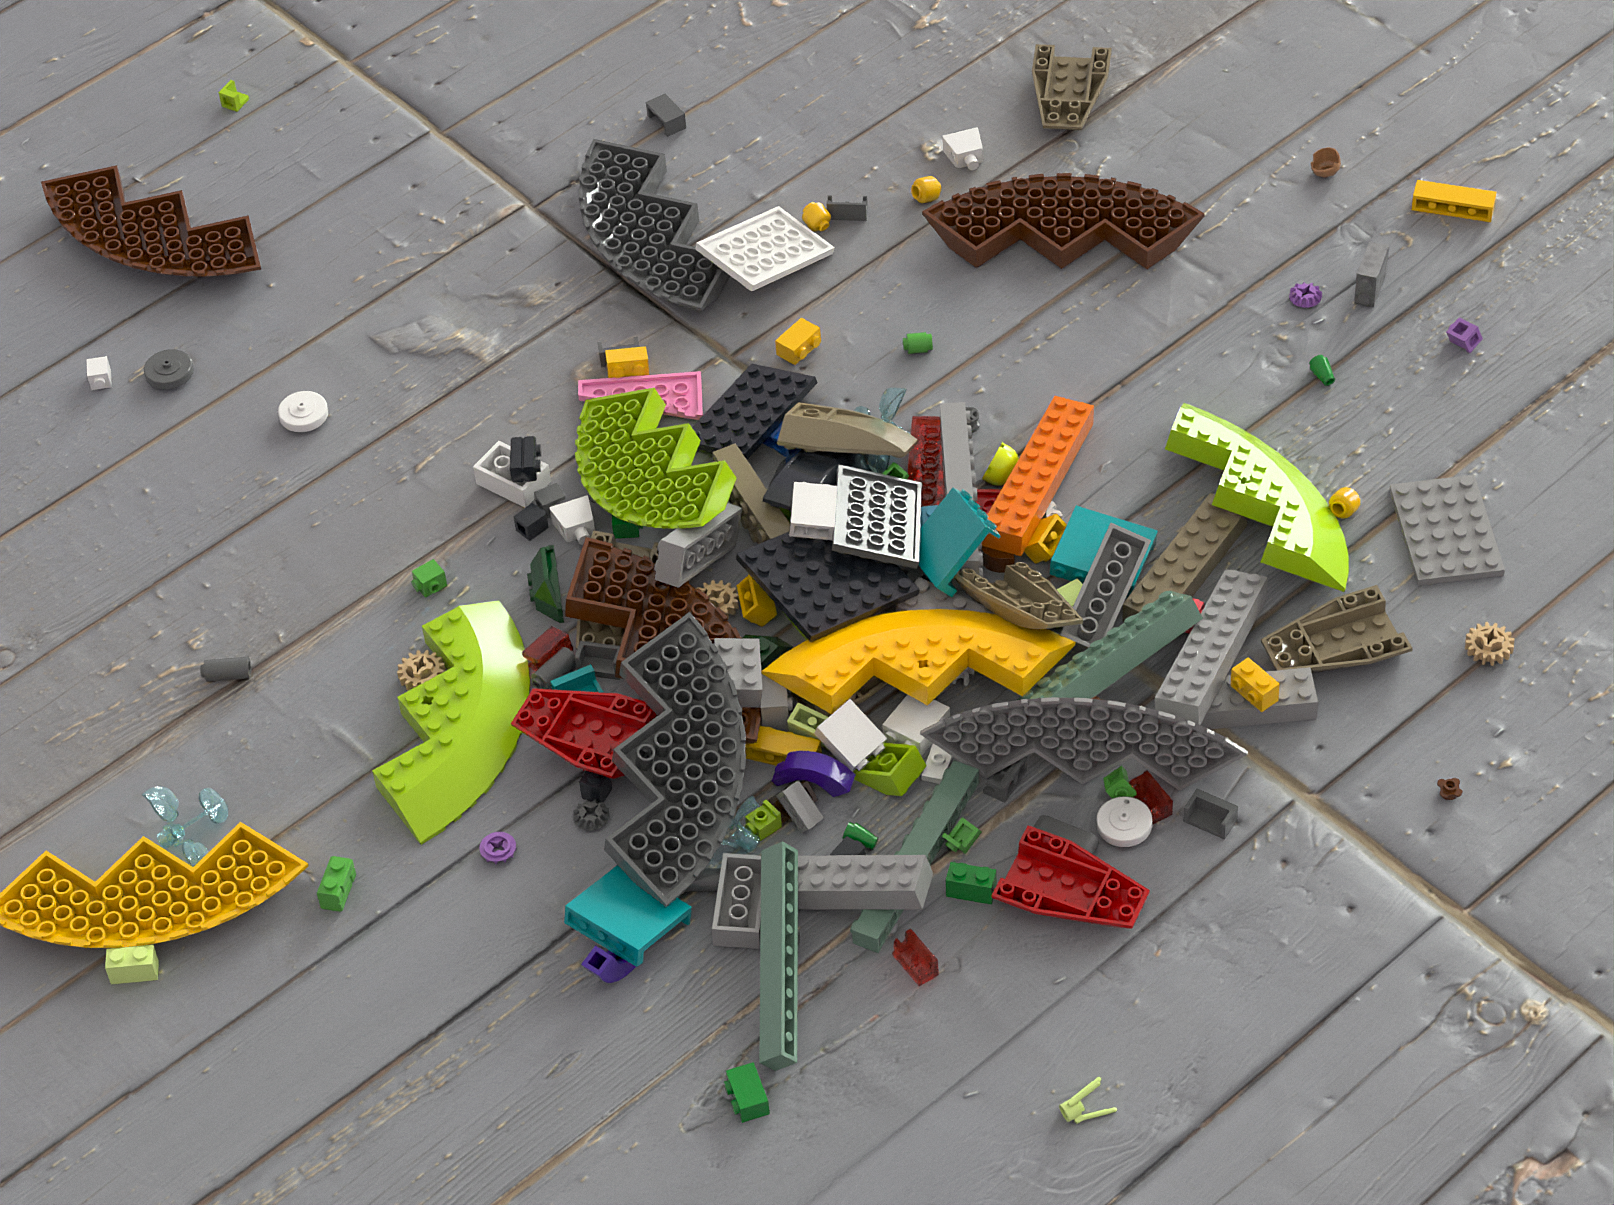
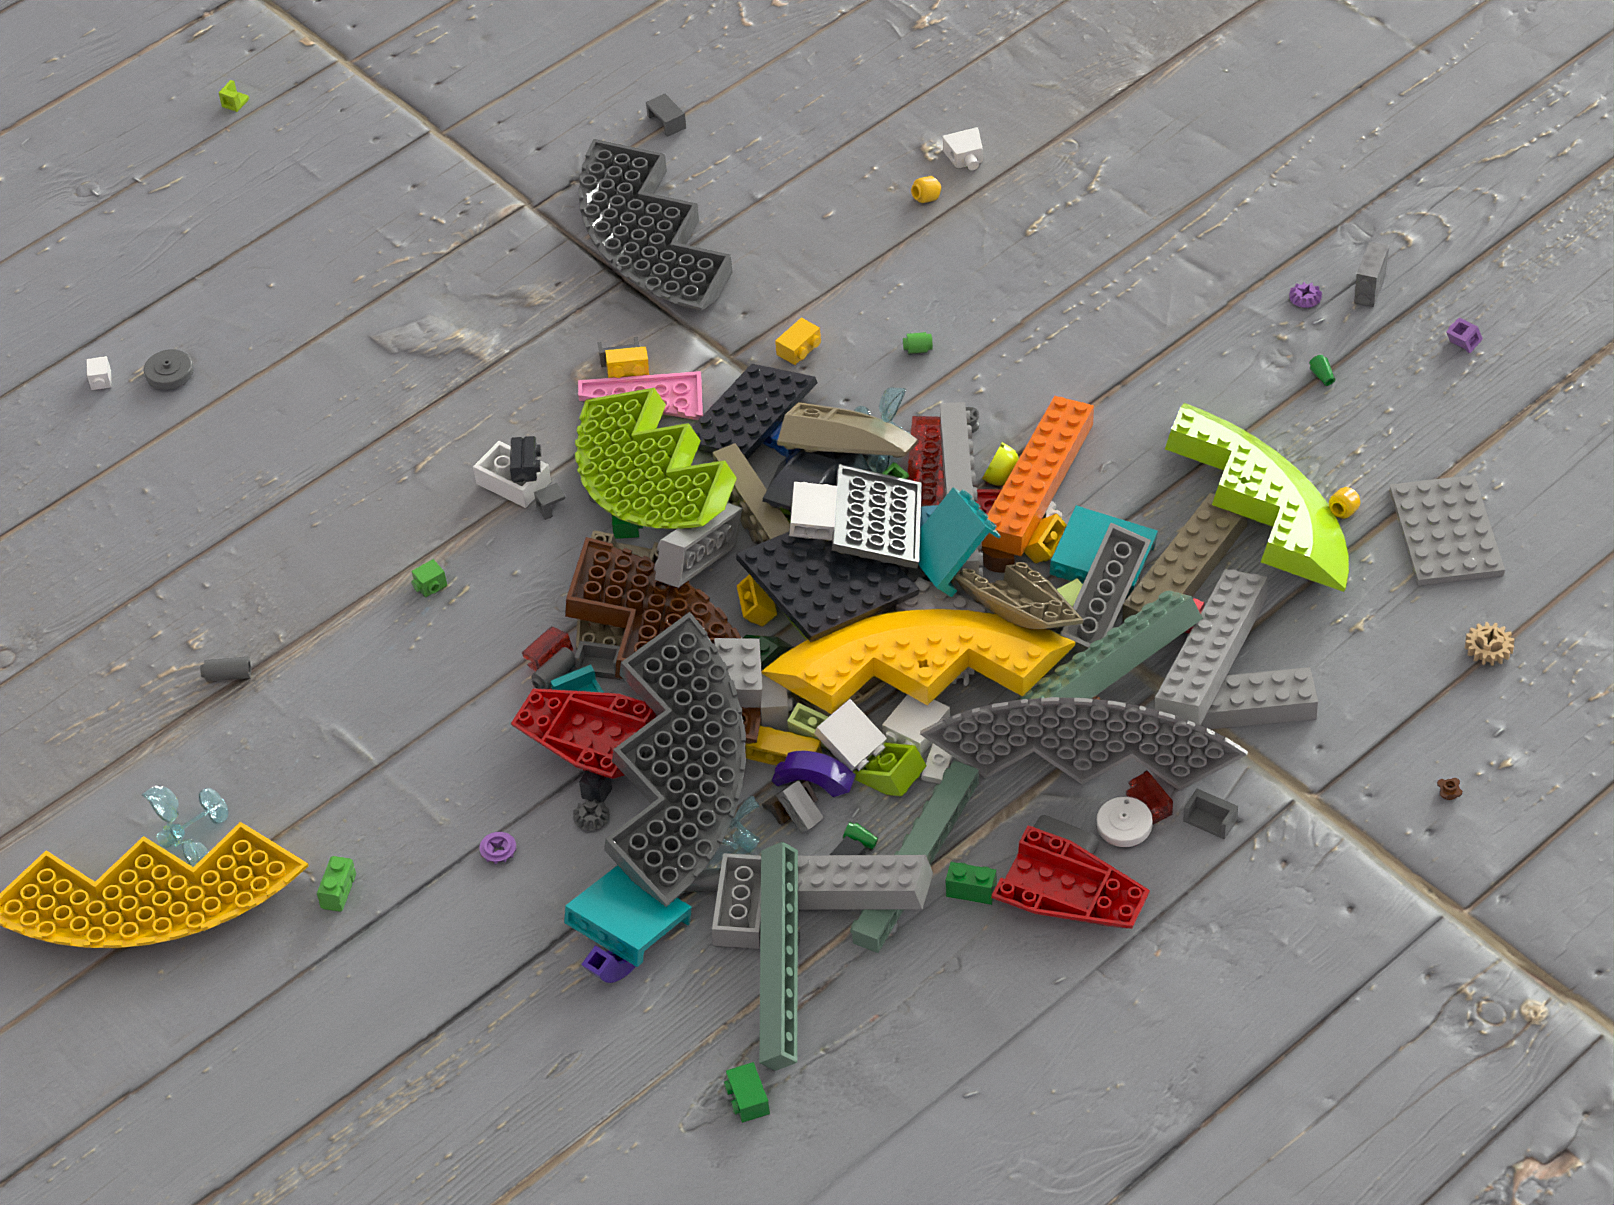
(132, 964): yellowish green brick -> none
(149, 231): reddish brown brick -> none
(303, 411): white wheel -> none
(419, 669): tan gear -> none
(460, 718): lime brick -> none
(531, 521): black brick -> none
(546, 584): dark green wedge -> none
(573, 519): white torso -> none
(722, 596): tan gear -> none
(763, 820): lime brick -> none
(764, 248): white plate -> none
(816, 216): yellow head -> none
(848, 210): dark grey hinge -> none
(916, 958): clear red hinge -> none
(962, 836): bright green bracket -> none
(1006, 780): dark grey hinge -> none
(1063, 219): reddish brown brick -> none
(1068, 85): dark tan wedge -> none
(1073, 1108): yellowish green plant -> none
(1118, 785): bright green bracket -> none
(1255, 684): yellow brick -> none
(1326, 162): medium nougat hair -> none
(1338, 635): dark tan wedge -> none
(1453, 201): yellow brick -> none

